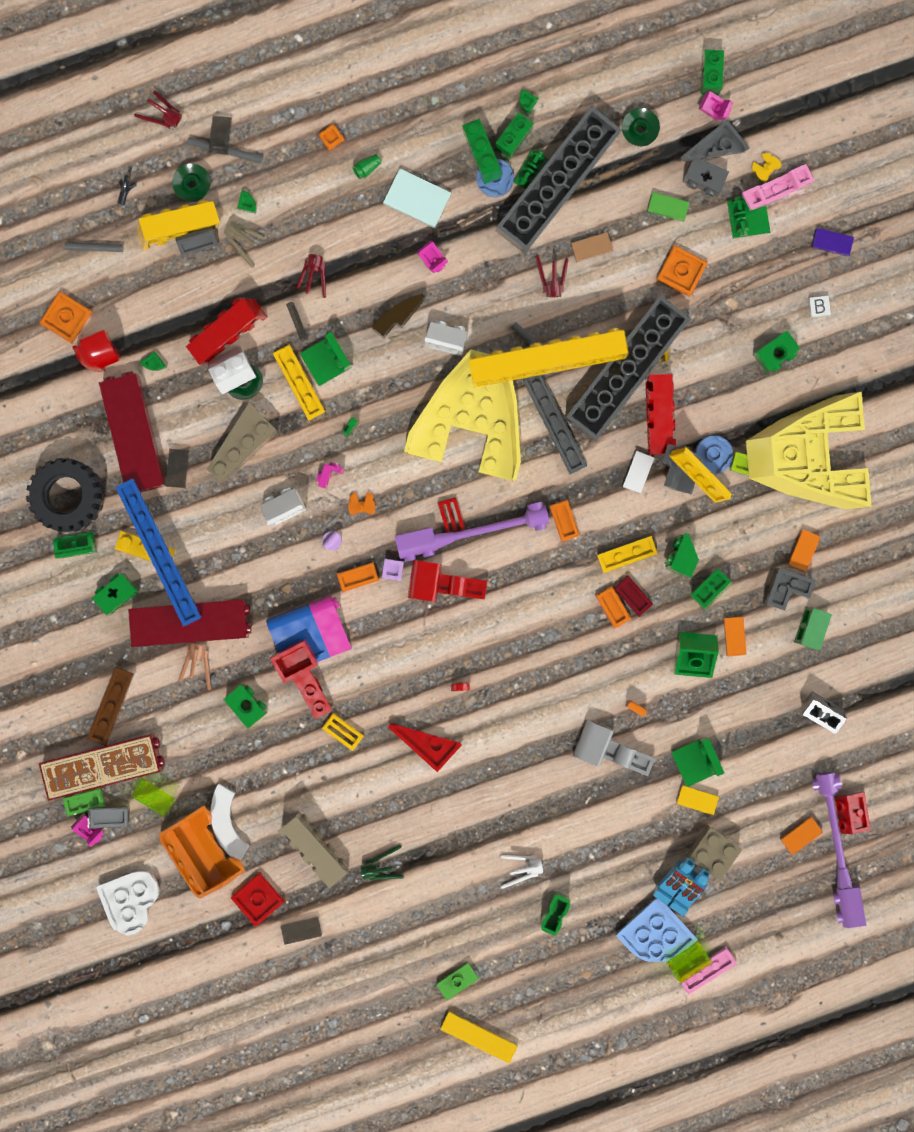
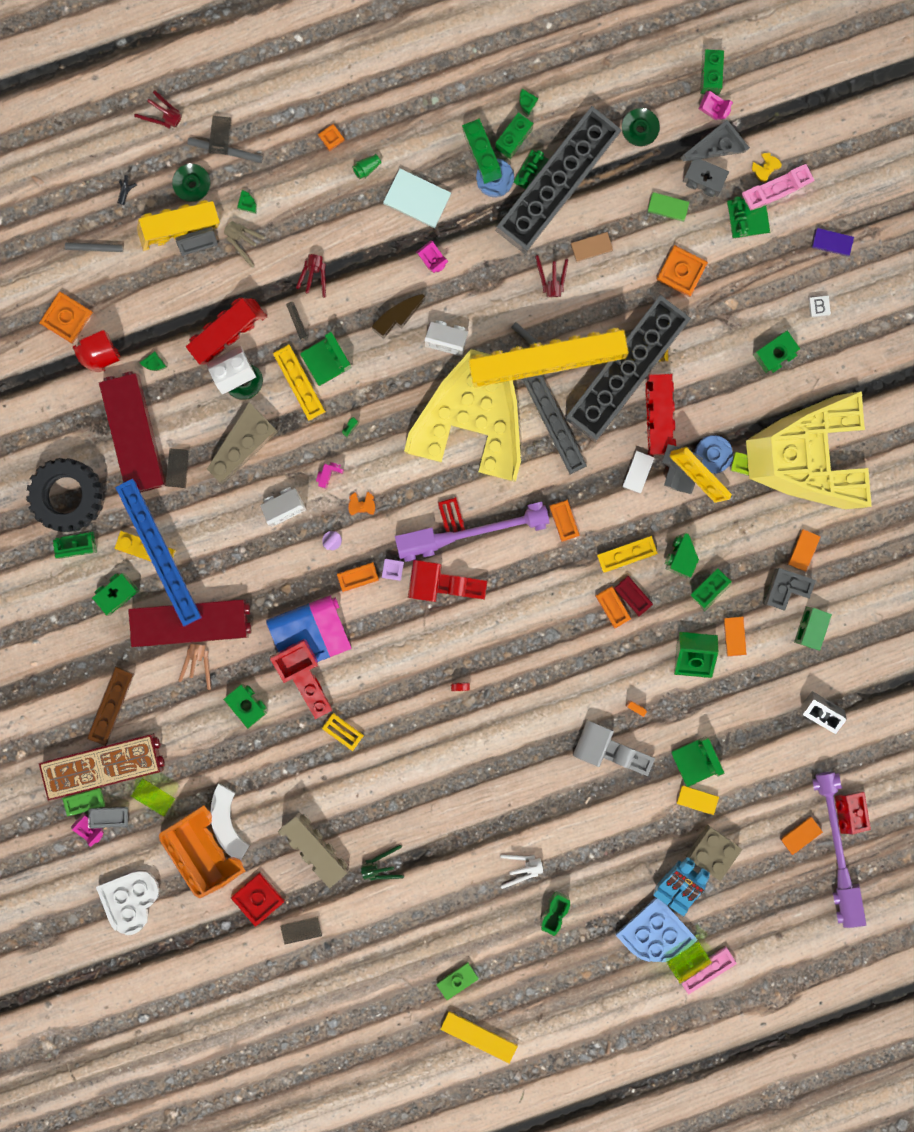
(430, 748): red wing -> none

